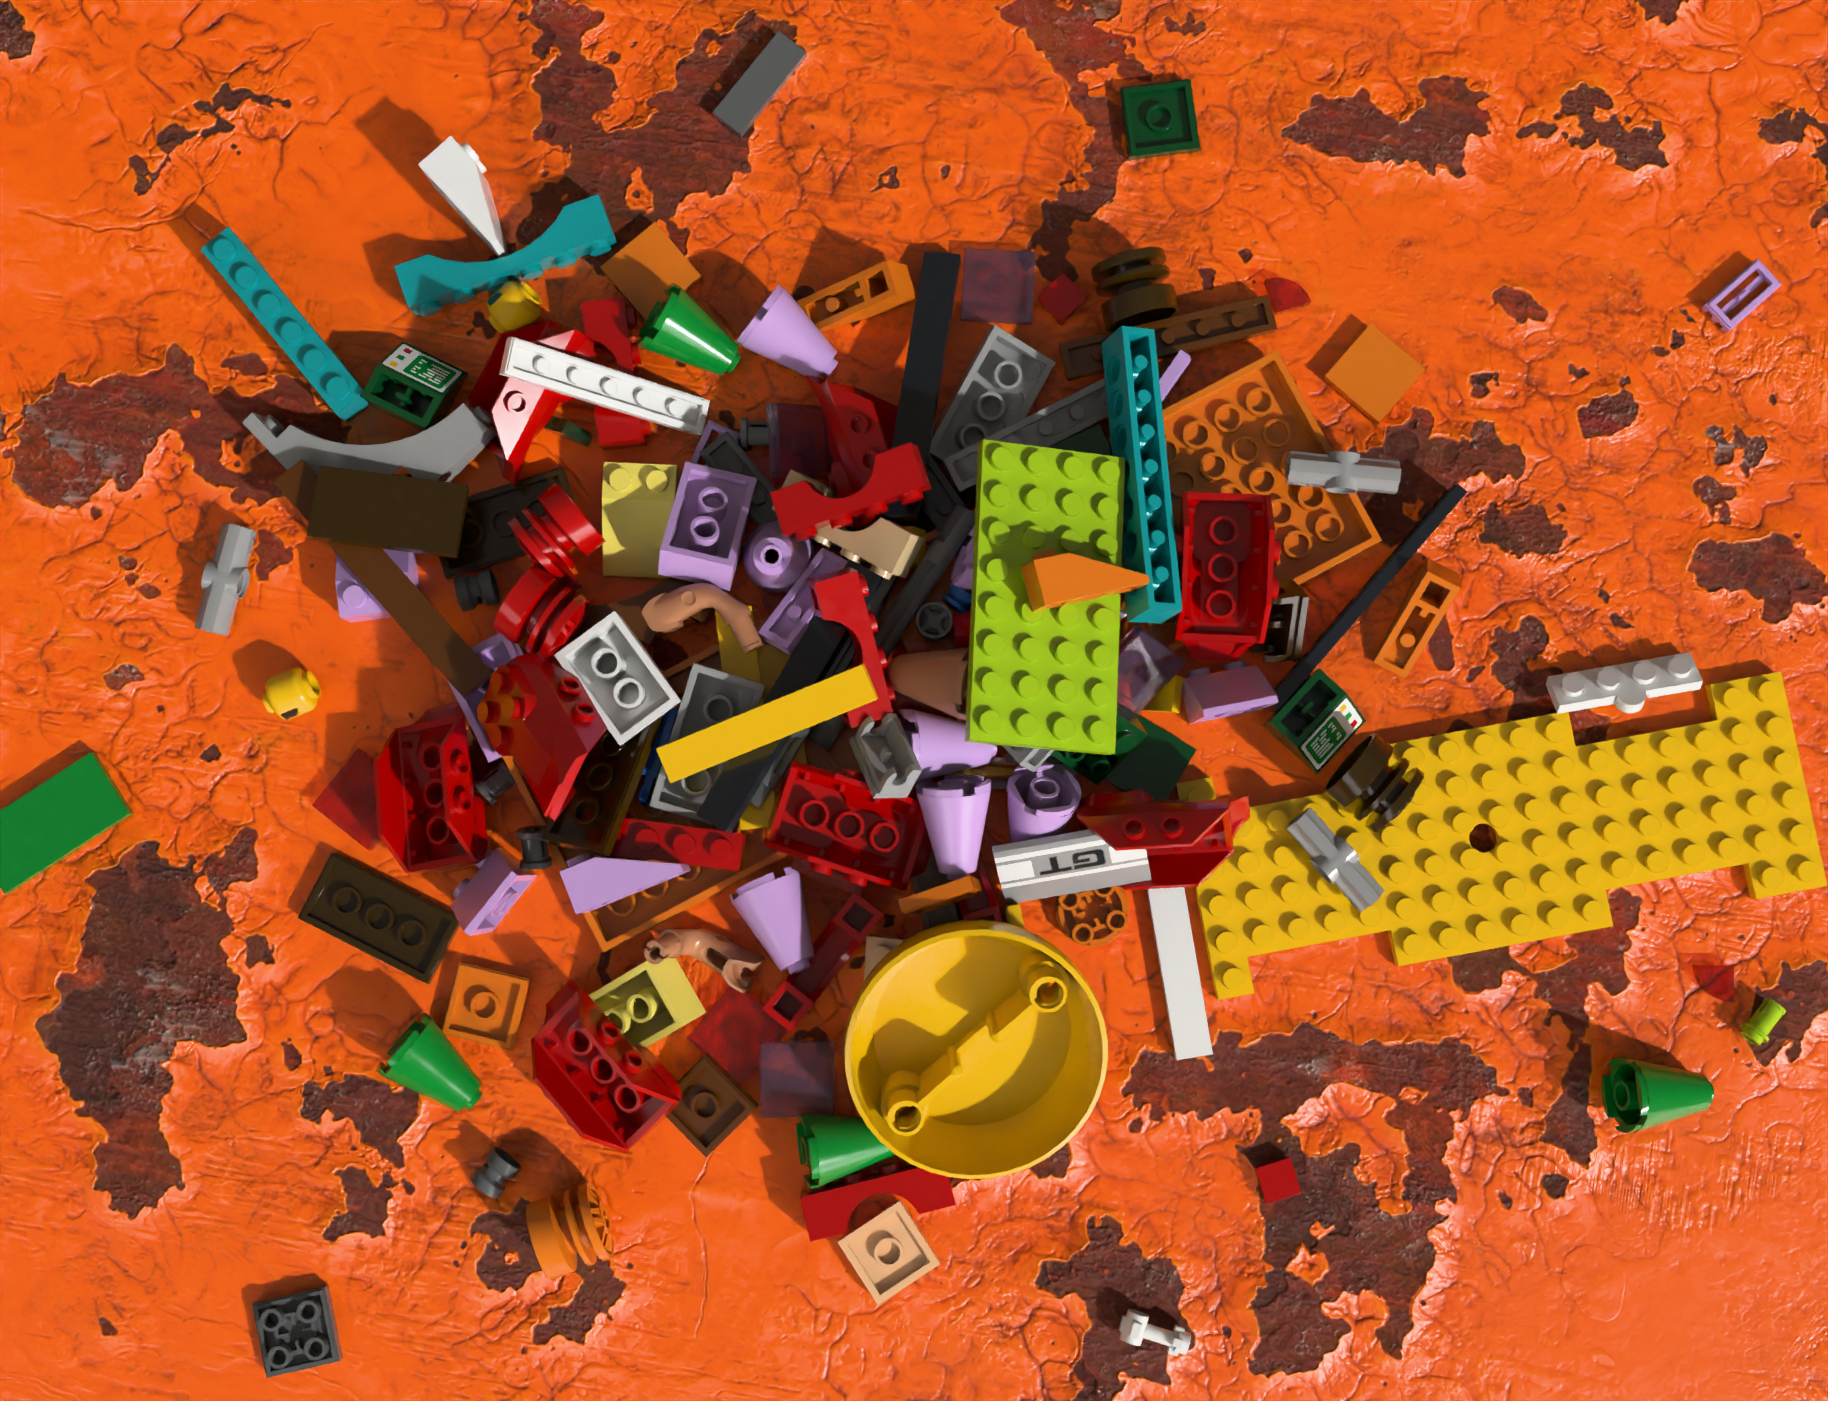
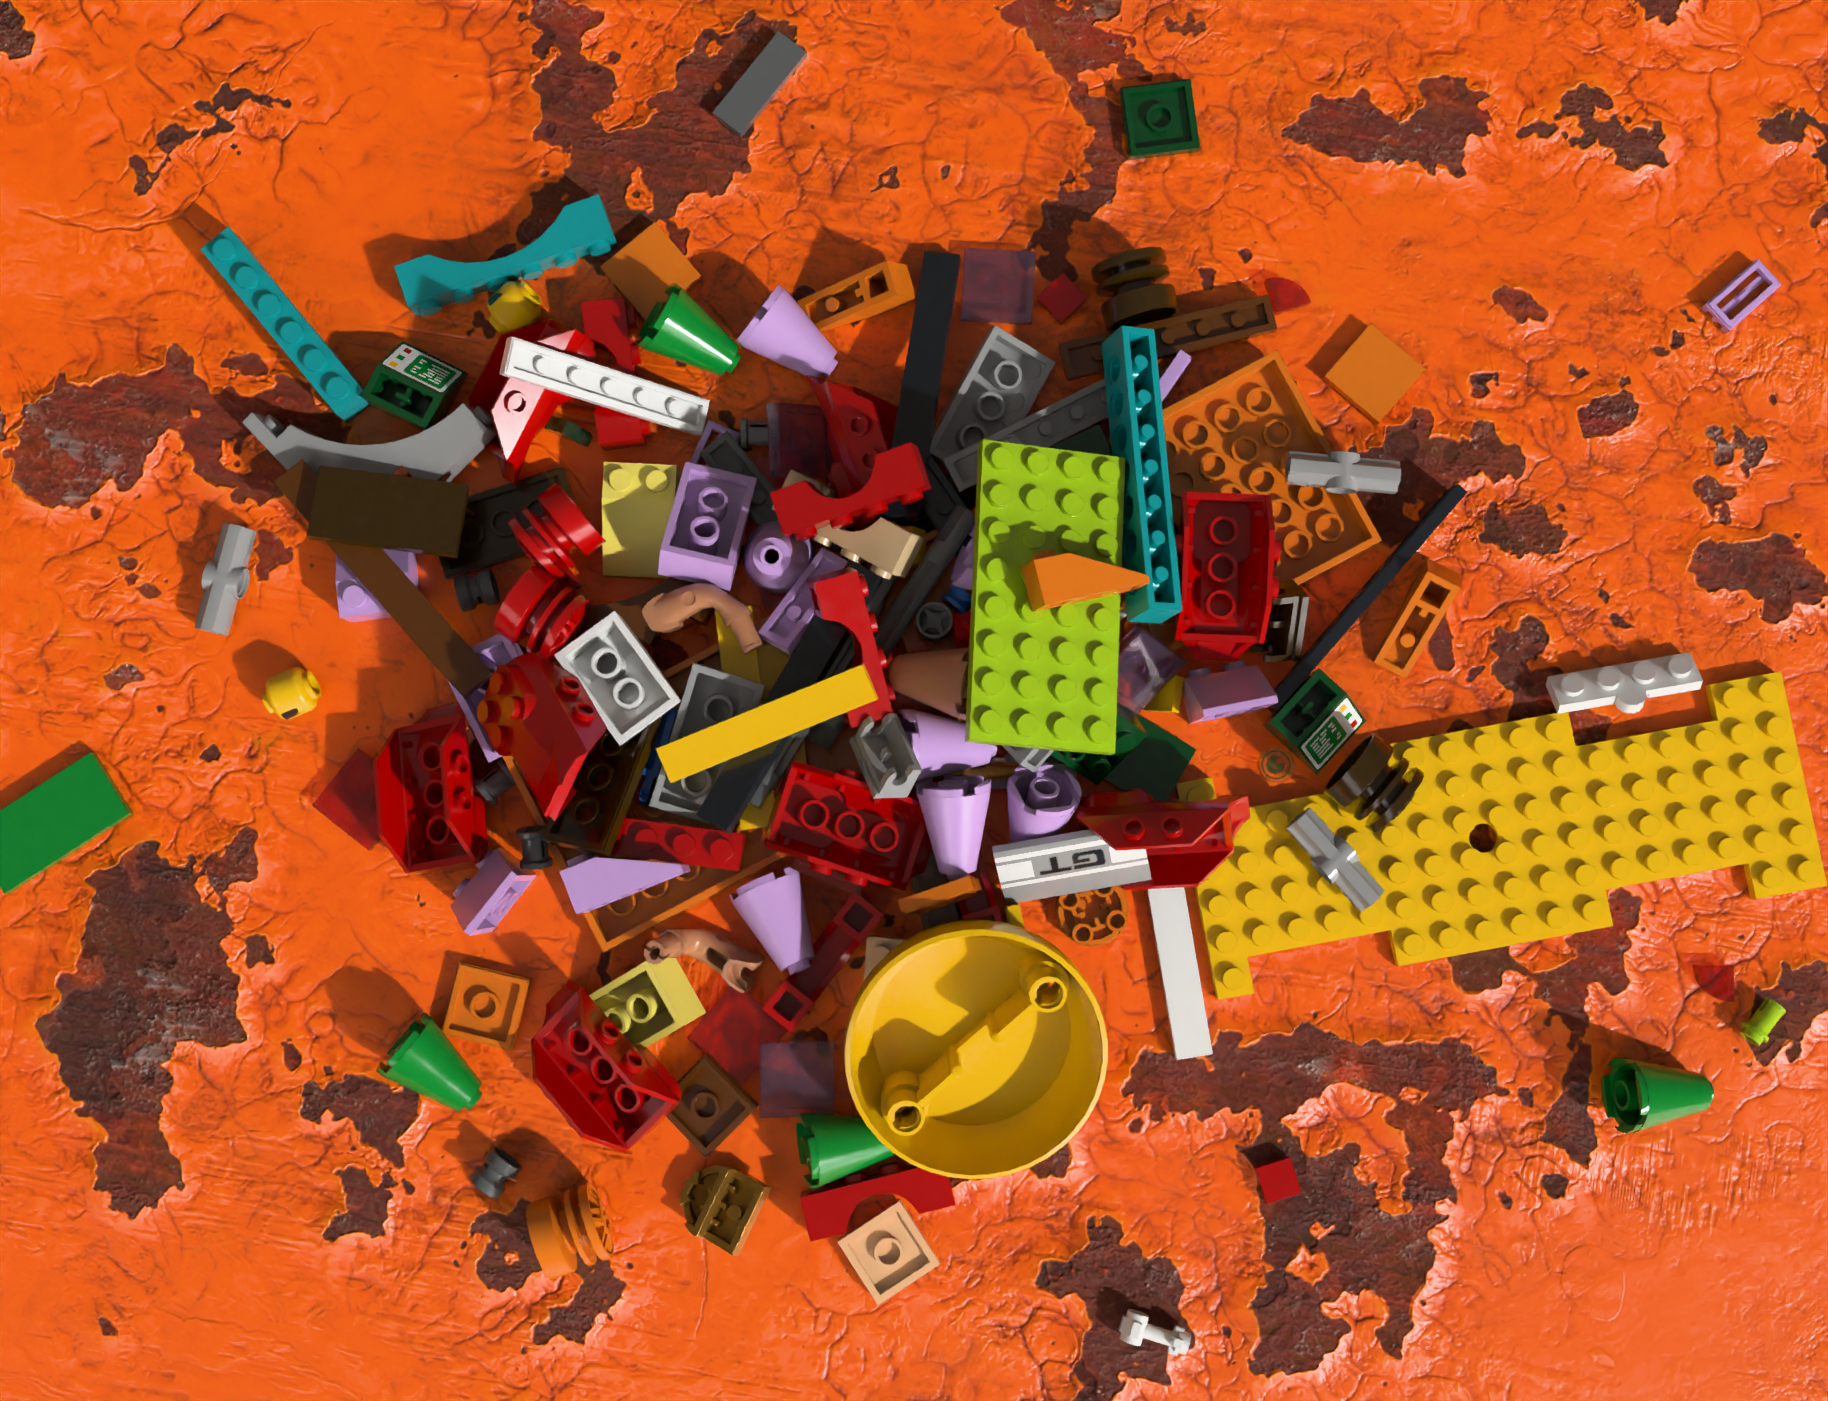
(297, 1331): dark grey tile -> none
(380, 918): dark brown tile -> none
(460, 180): white slope -> none
(722, 1205): none -> pearl gold slope
(1276, 764): none -> clear yellow tile

